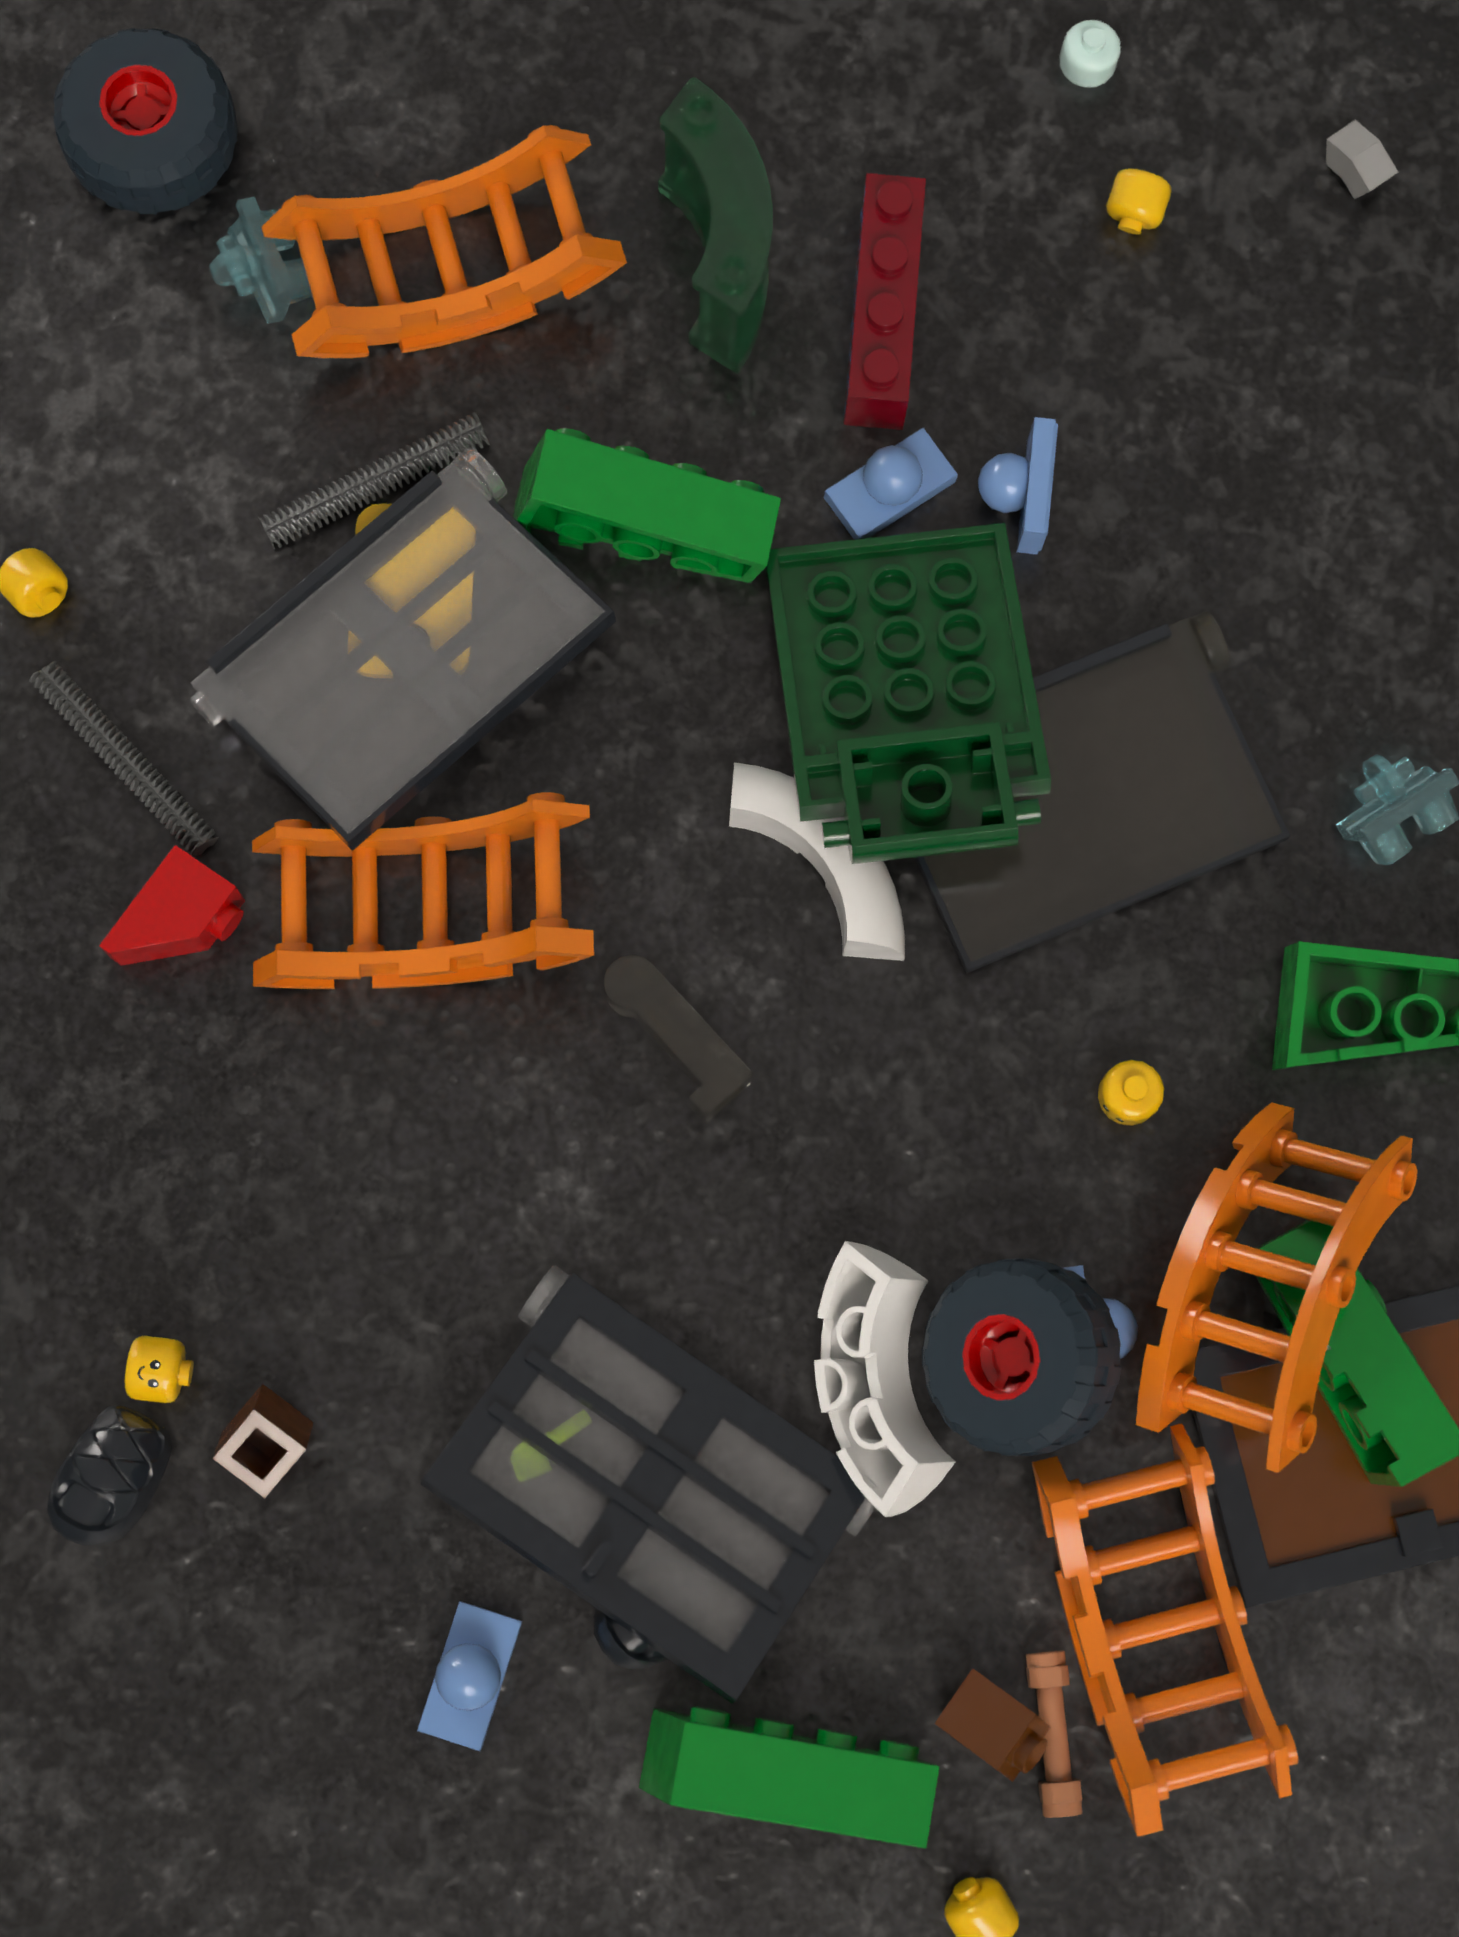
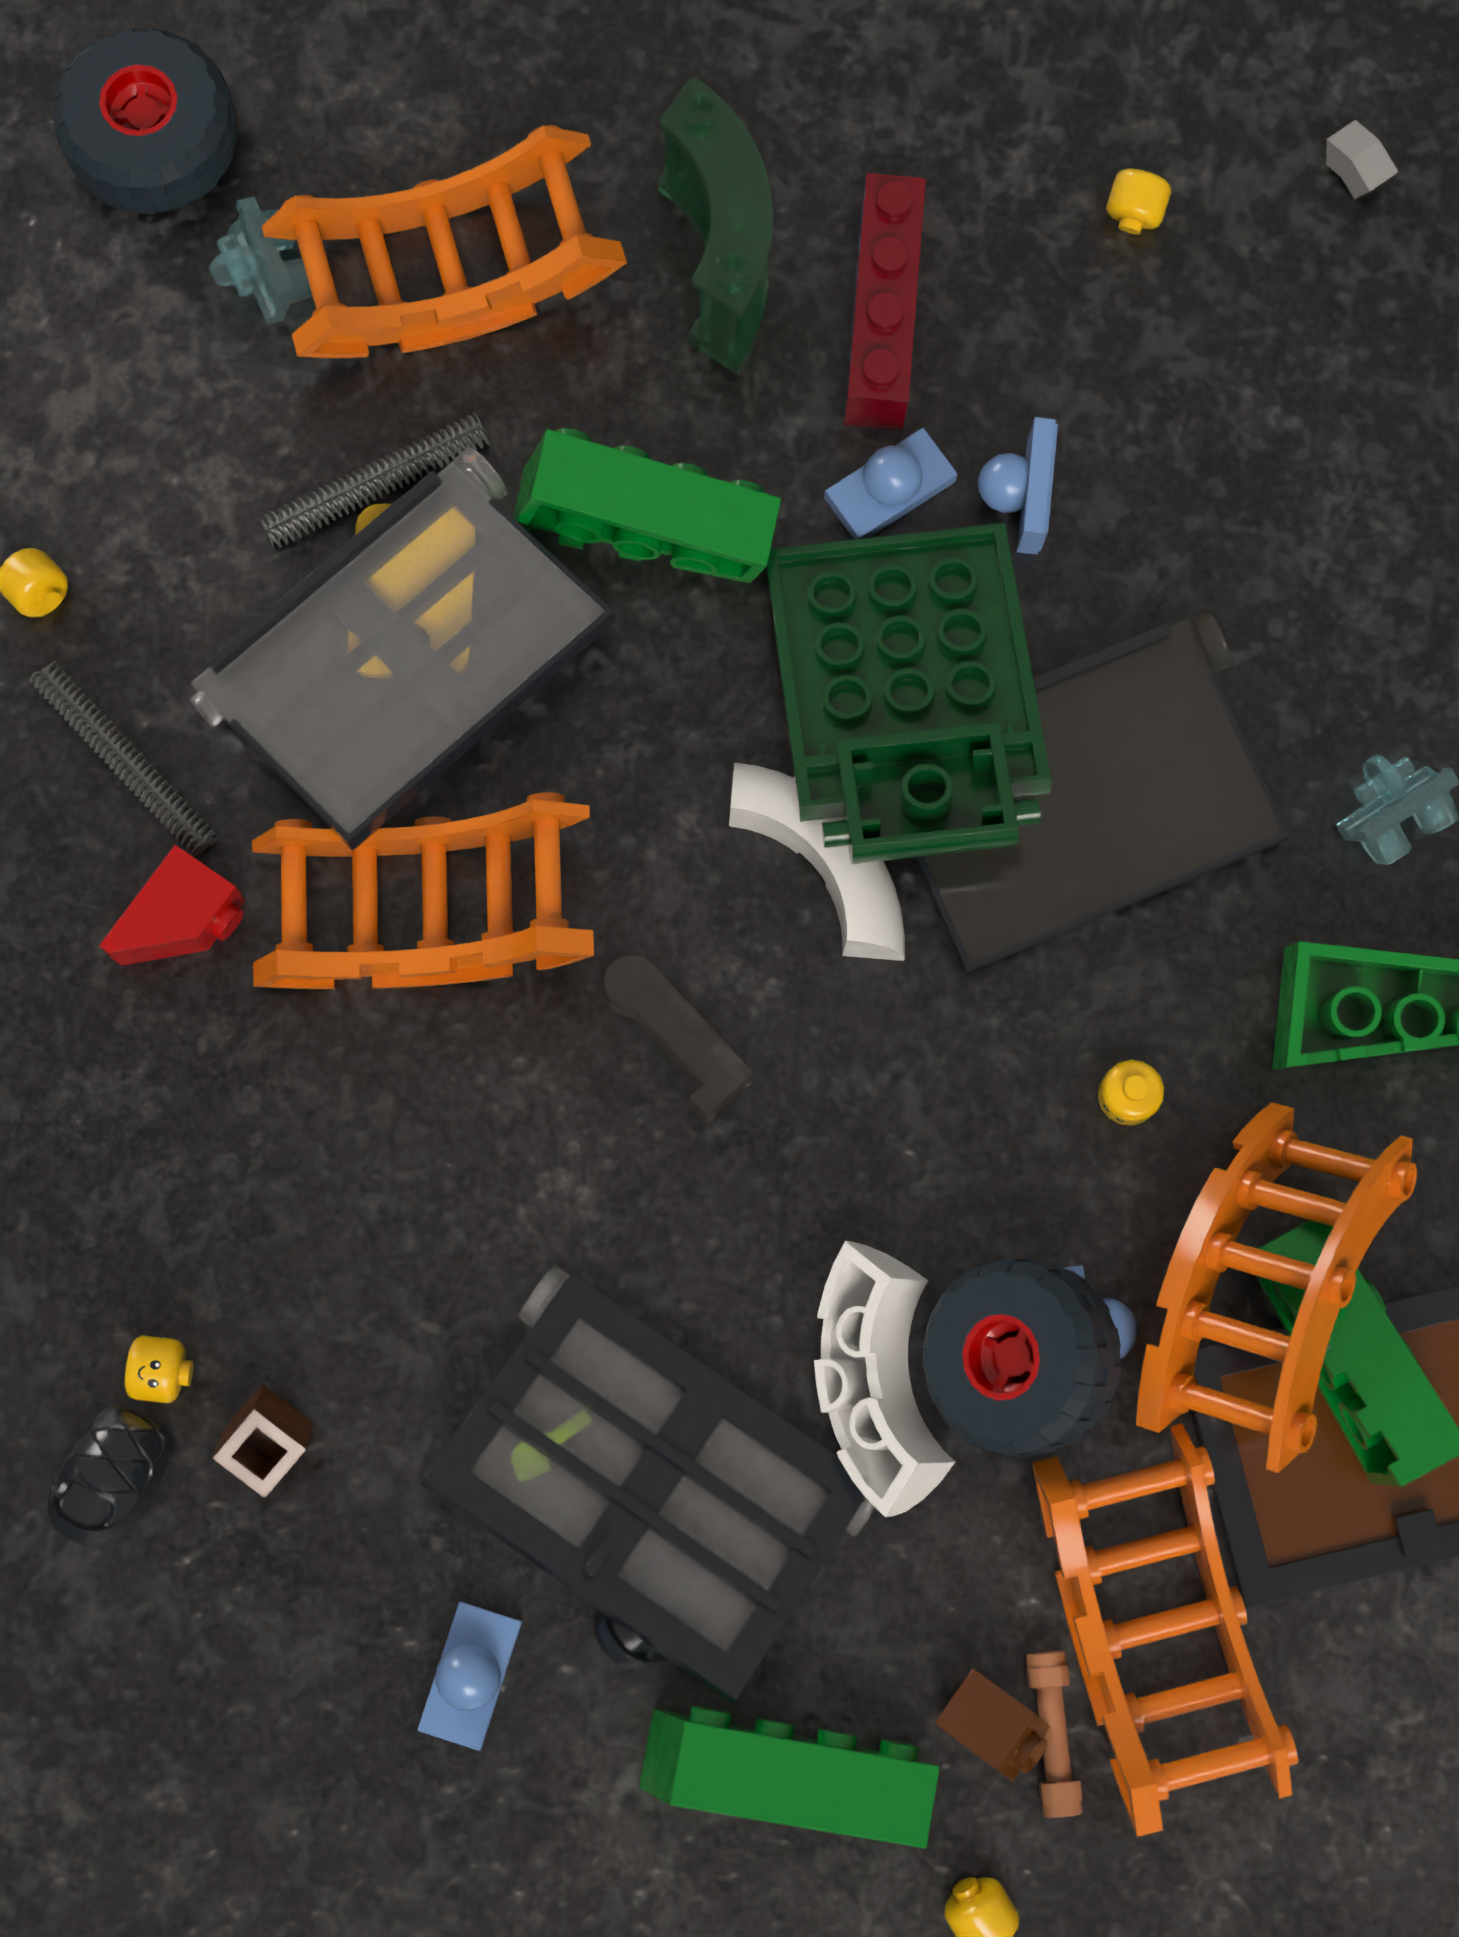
(1090, 53): light aqua piece -> none

